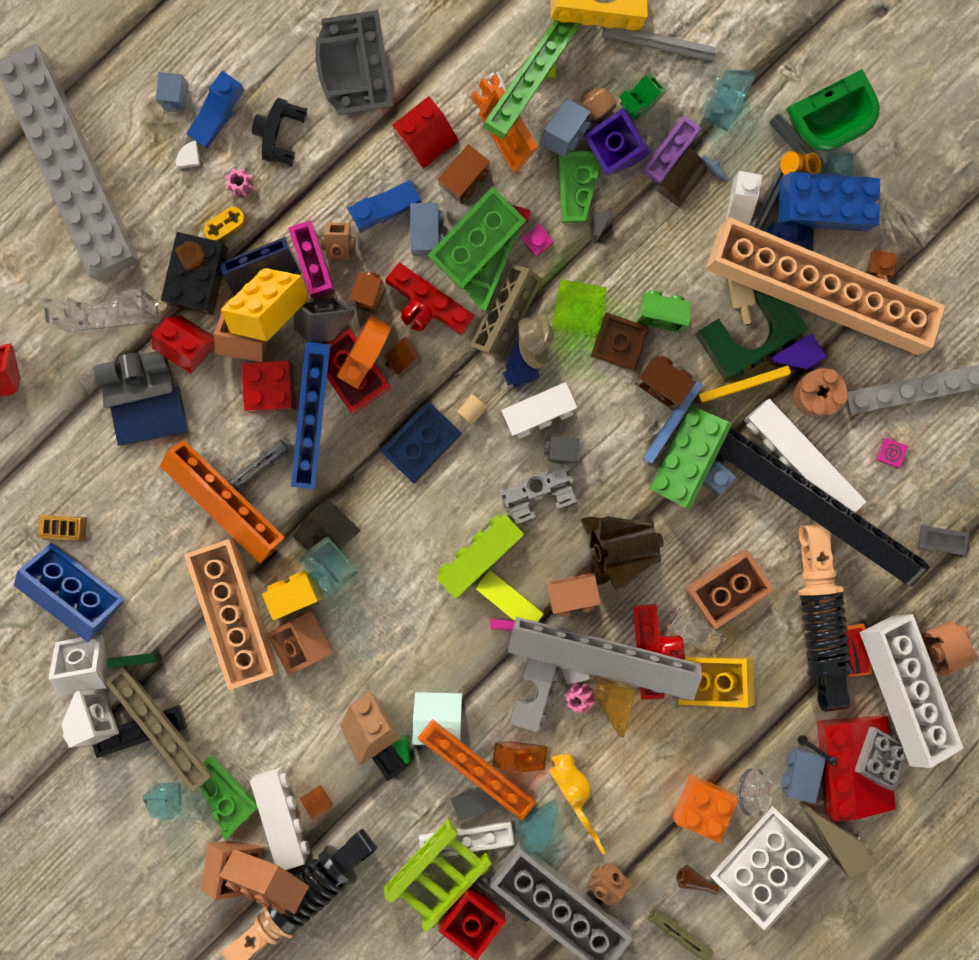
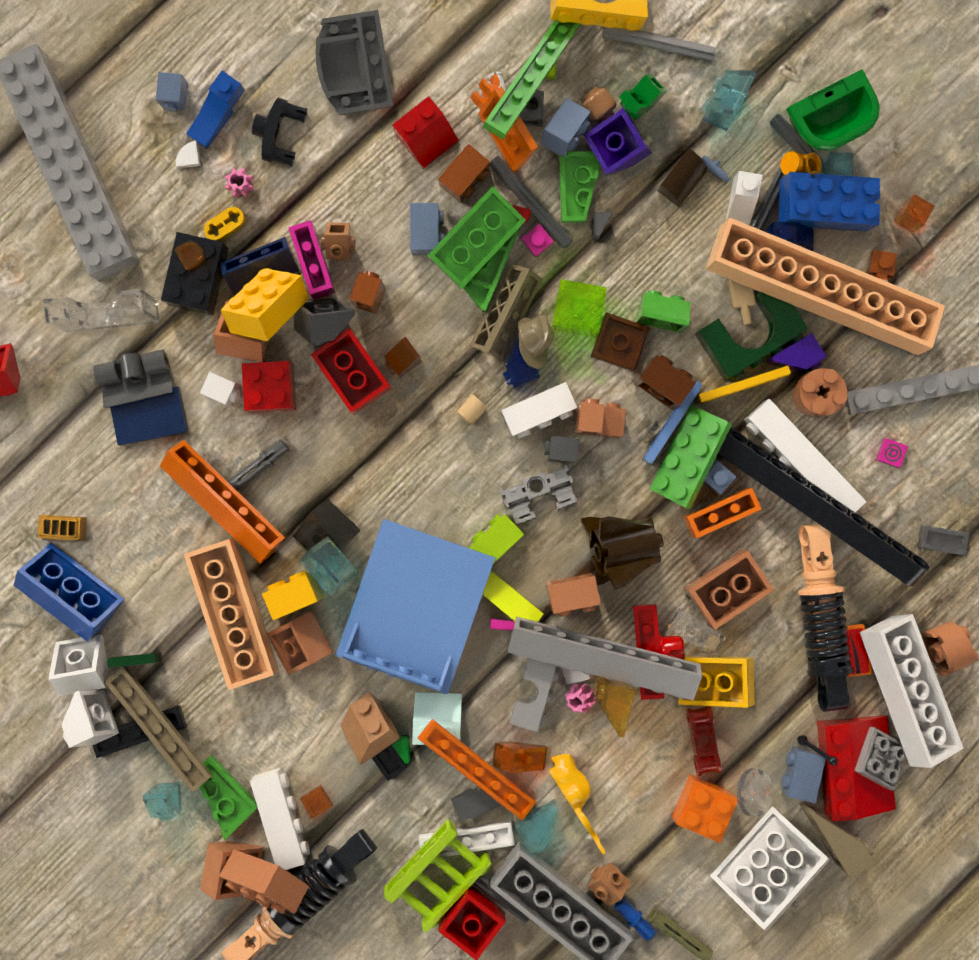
(182, 342): red slope -> none
(220, 389): none -> white brick
(310, 415): blue brick -> none
(365, 351): orange arch -> none
(383, 206): blue slope -> none
(415, 606): none -> medium blue door
(421, 442): dark blue tile -> none
(426, 302): red plate -> none
(531, 202): none -> dark grey axle
(534, 118): none -> dark grey brick
(600, 420): none -> nougat brick
(635, 919): none -> blue axle
(671, 150): medium lavender tile -> none
(690, 879): reddish brown cone -> none
(705, 757): none -> clear red piece
(722, 512): none -> orange brick
(914, 213): none -> clear orange brick

